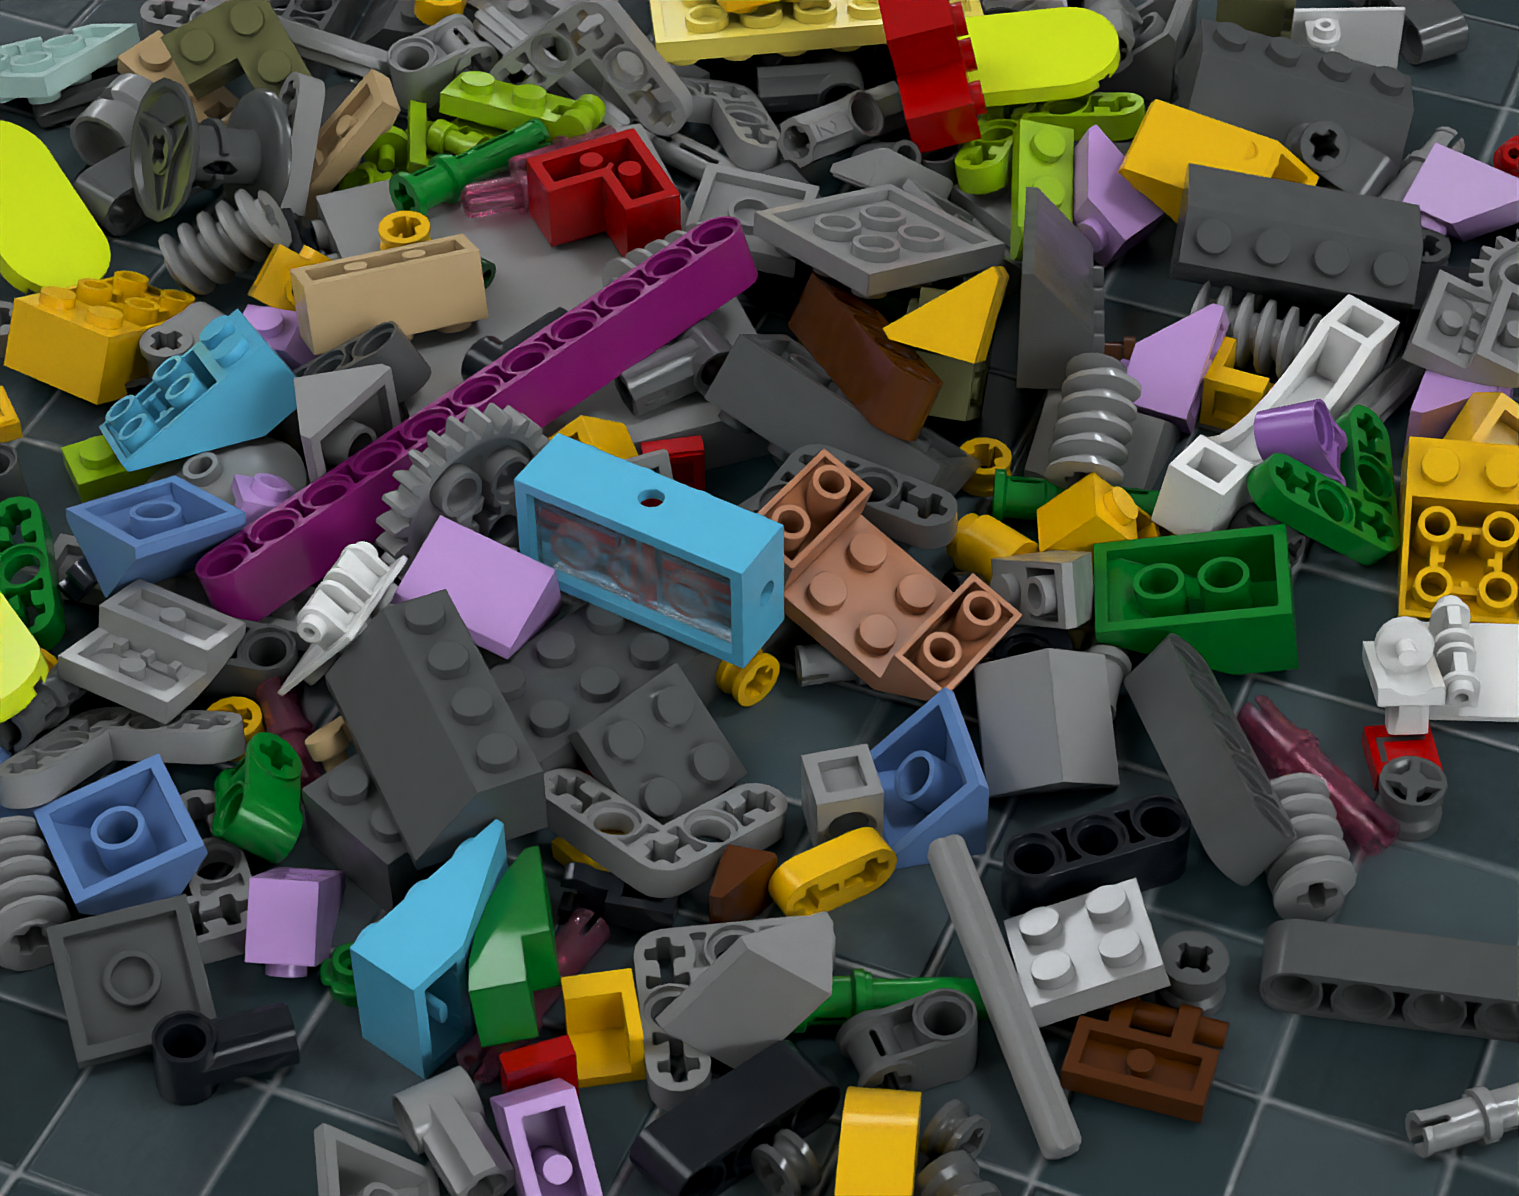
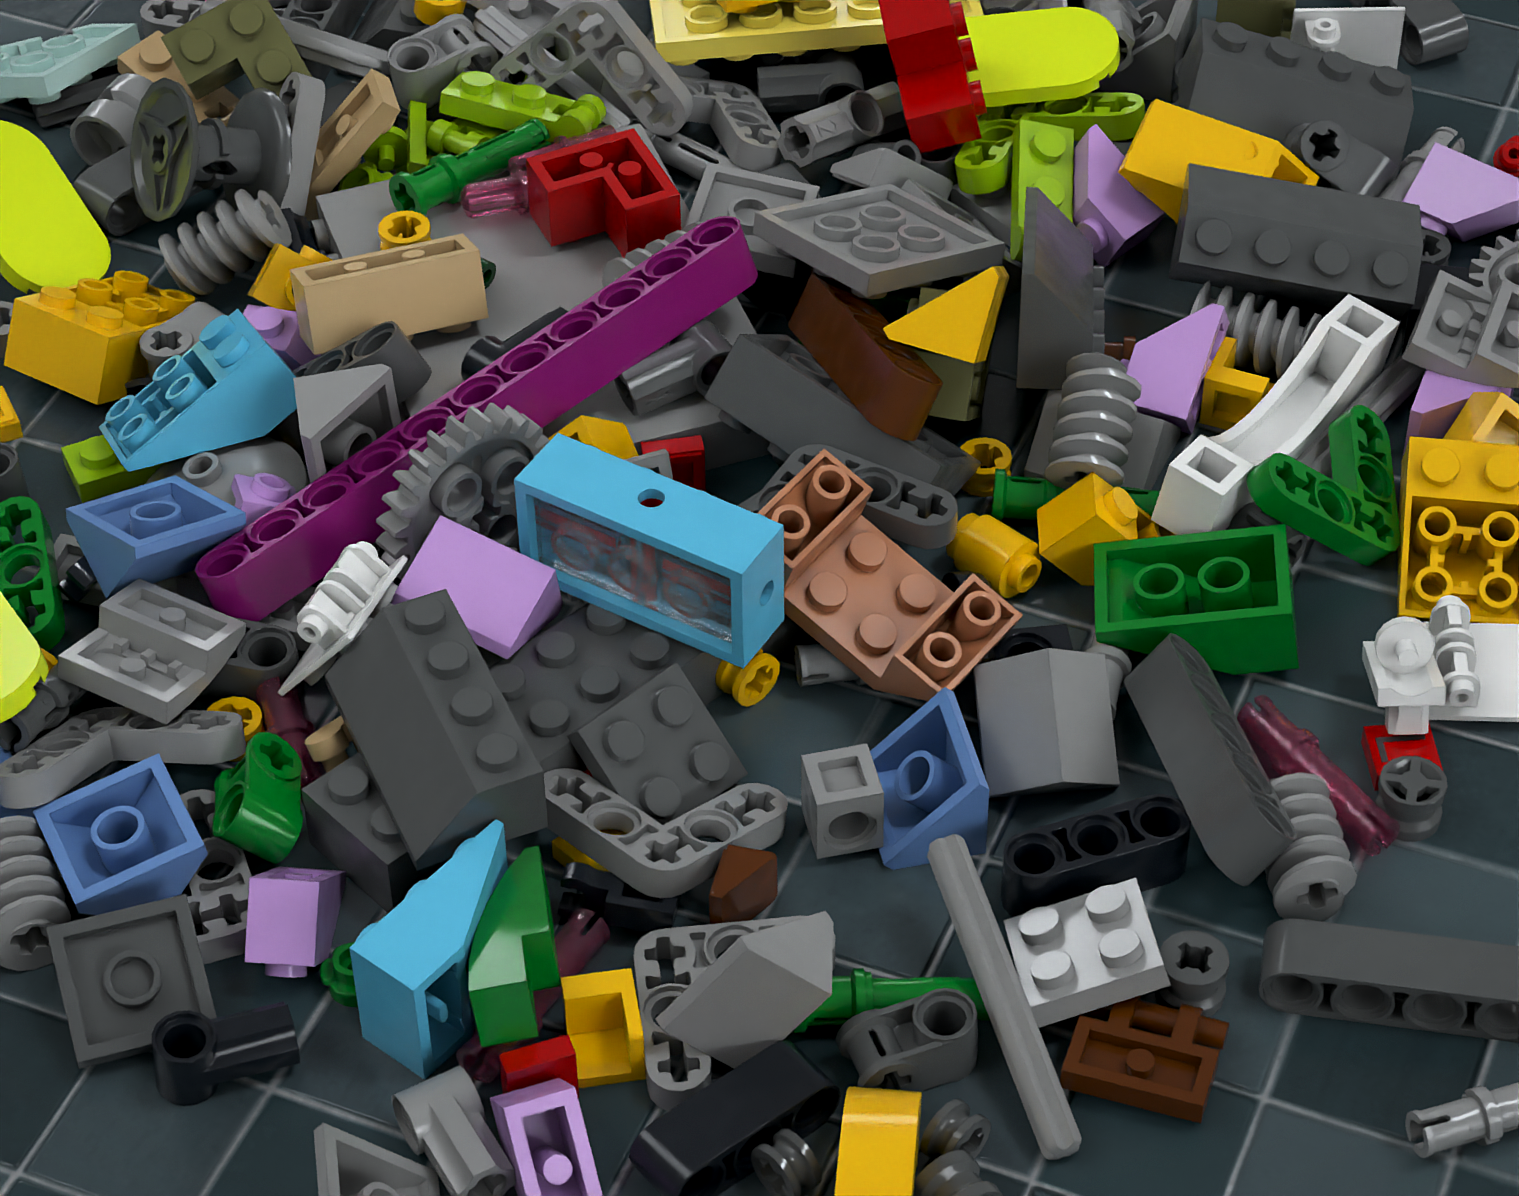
(833, 873): yellow beam -> none
(1047, 587): light grey slope -> none
(1303, 433): medium lavender piece -> none

